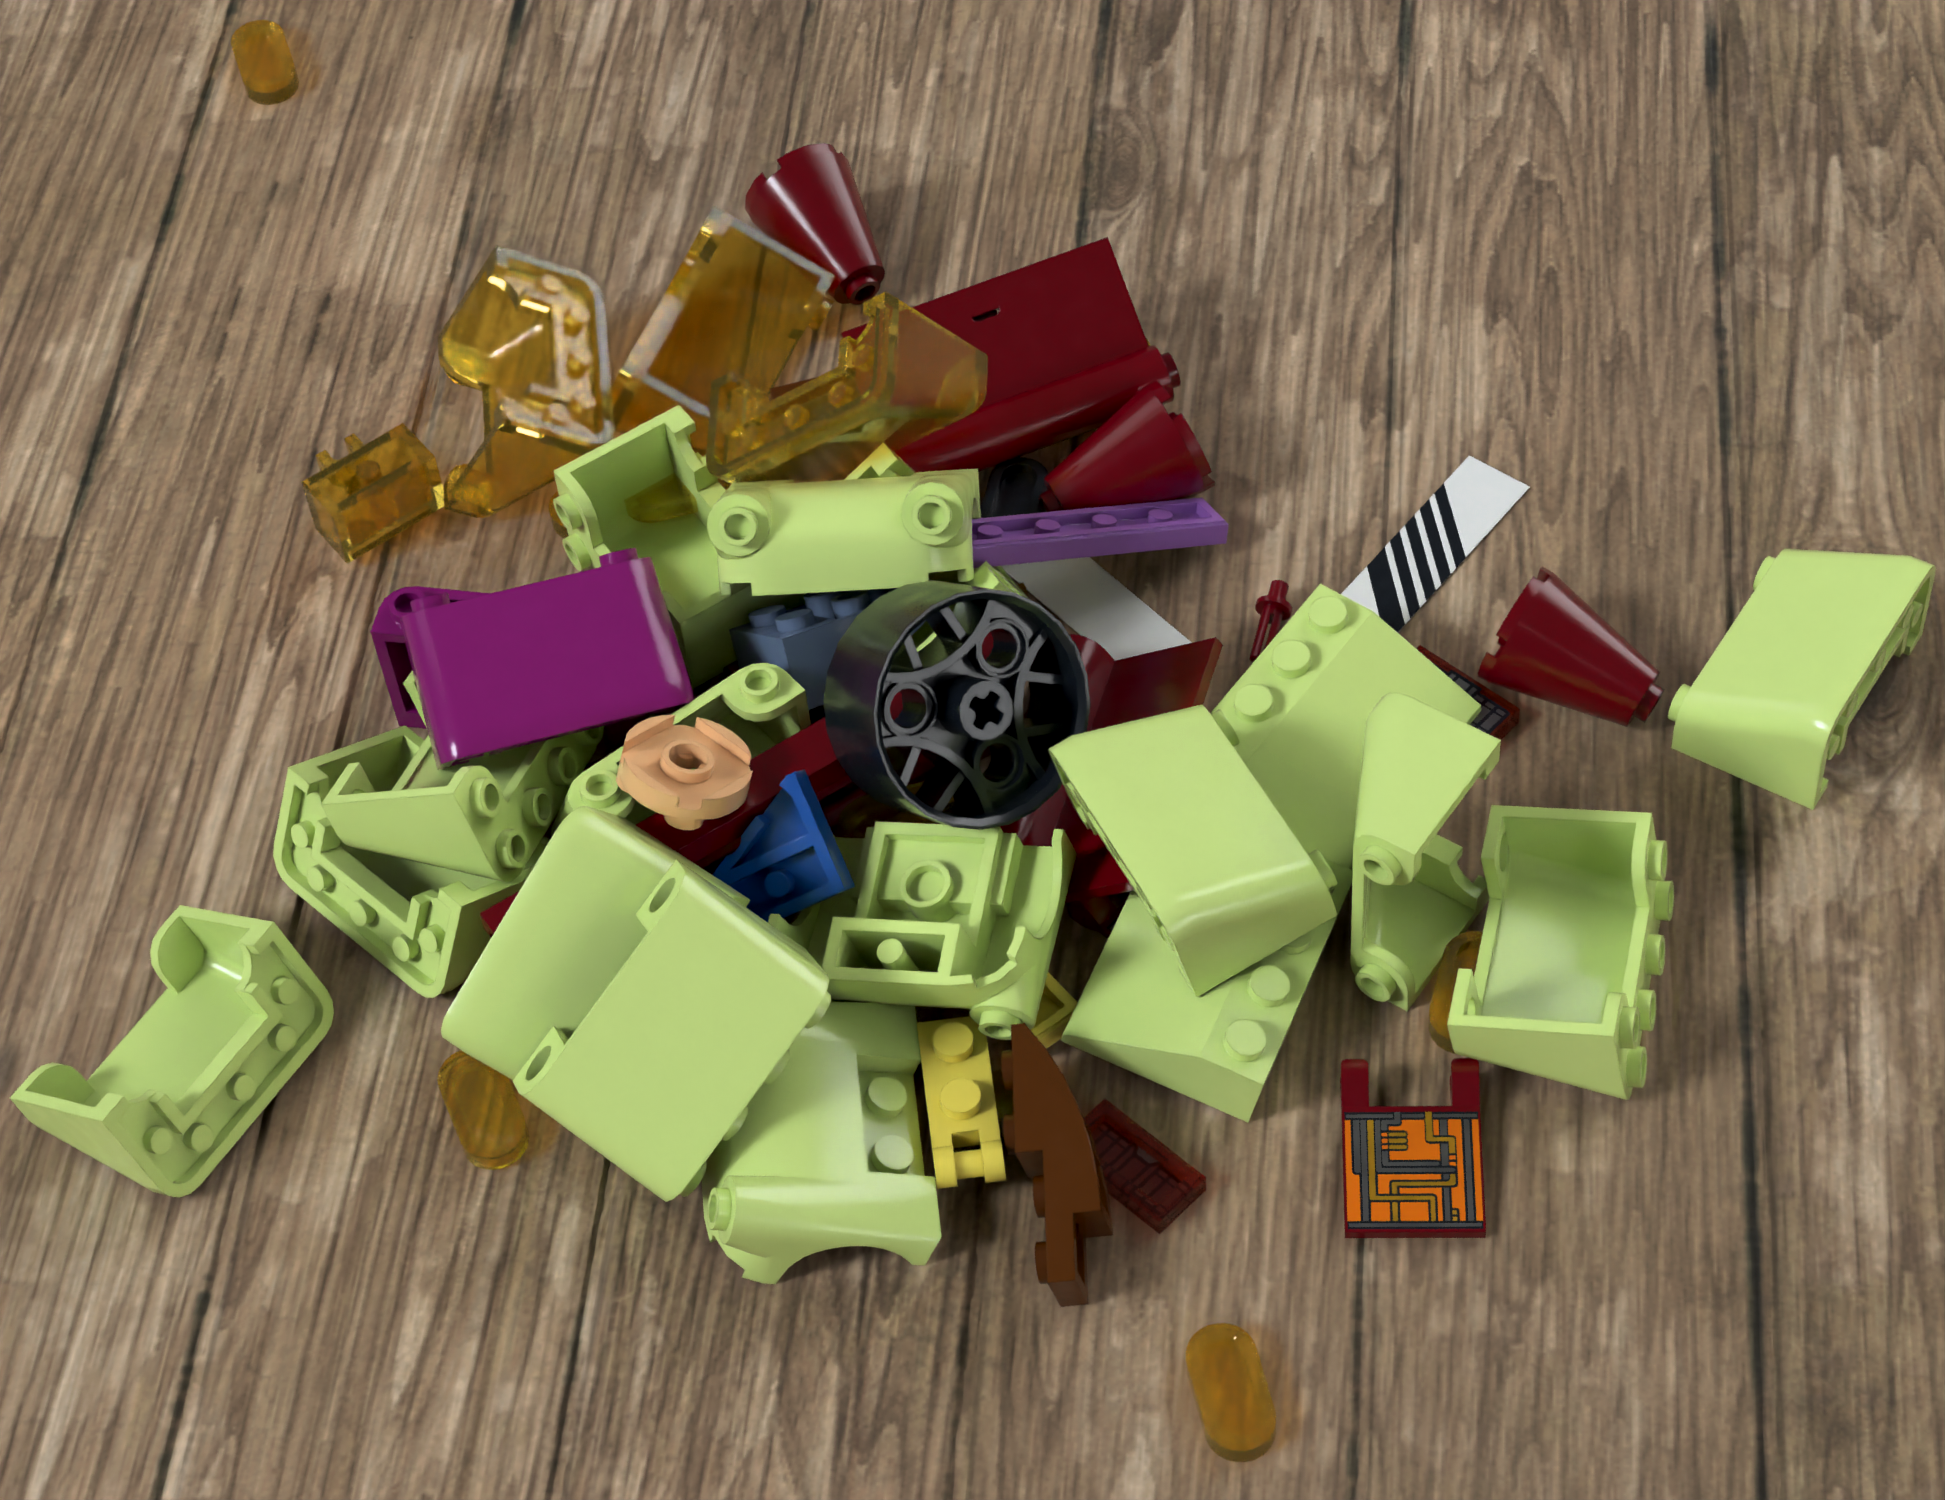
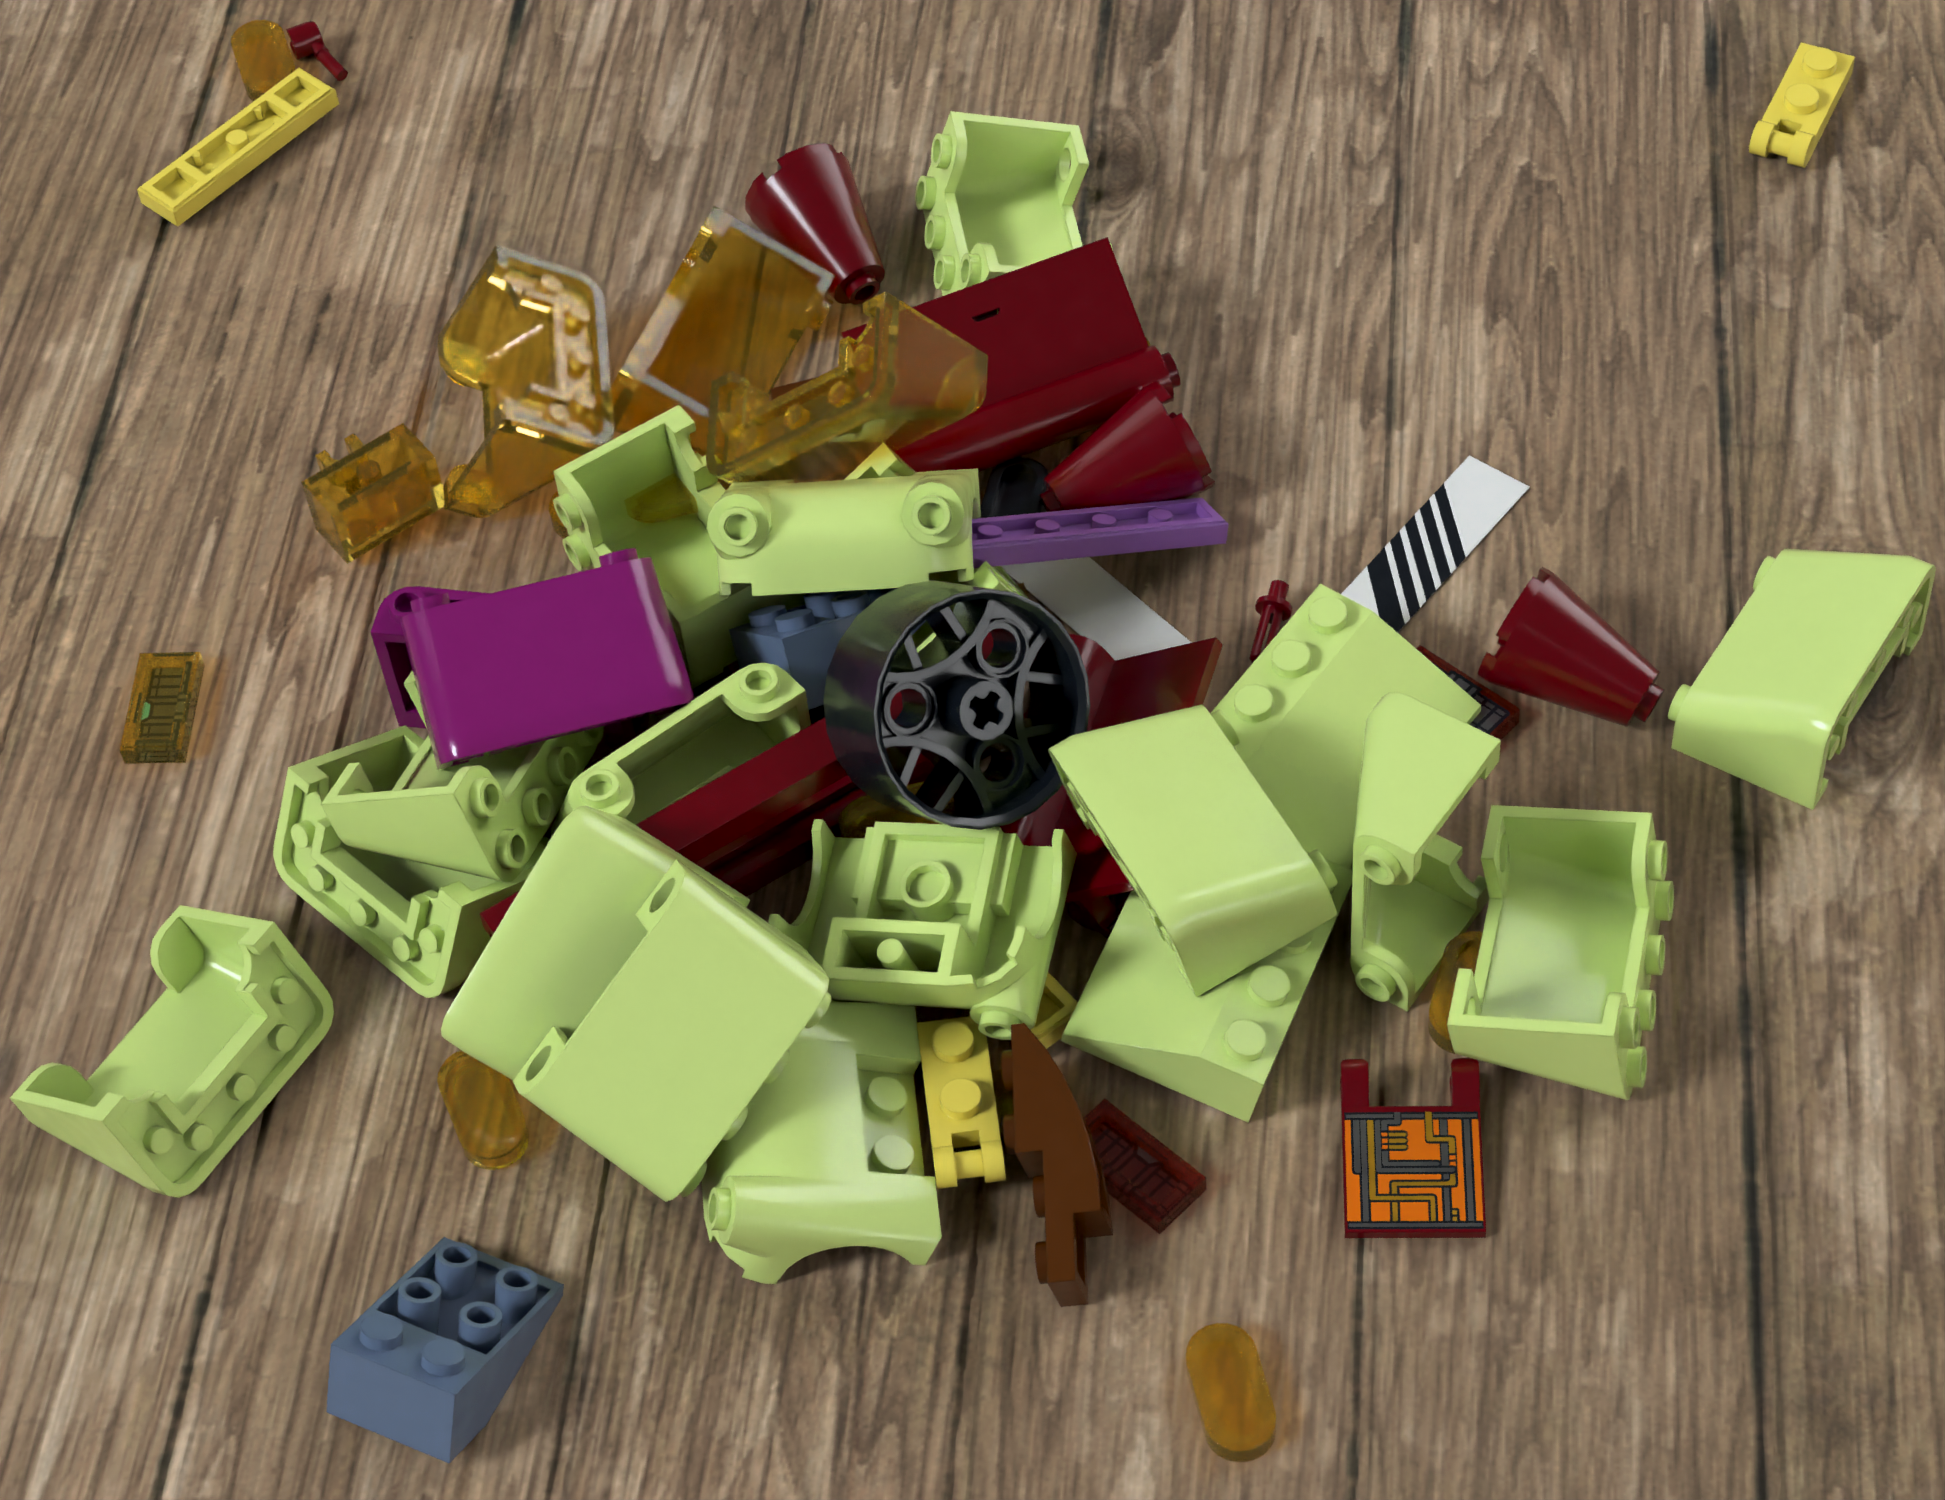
(162, 708): none -> clear yellow tile
(238, 146): none -> light yellow plate
(308, 41): none -> dark red hand
(439, 1348): none -> sand blue slope
(660, 774): light nougat plate -> none
(787, 855): blue wing -> none
(999, 196): none -> yellowish green windscreen
(1802, 104): none -> light yellow plate

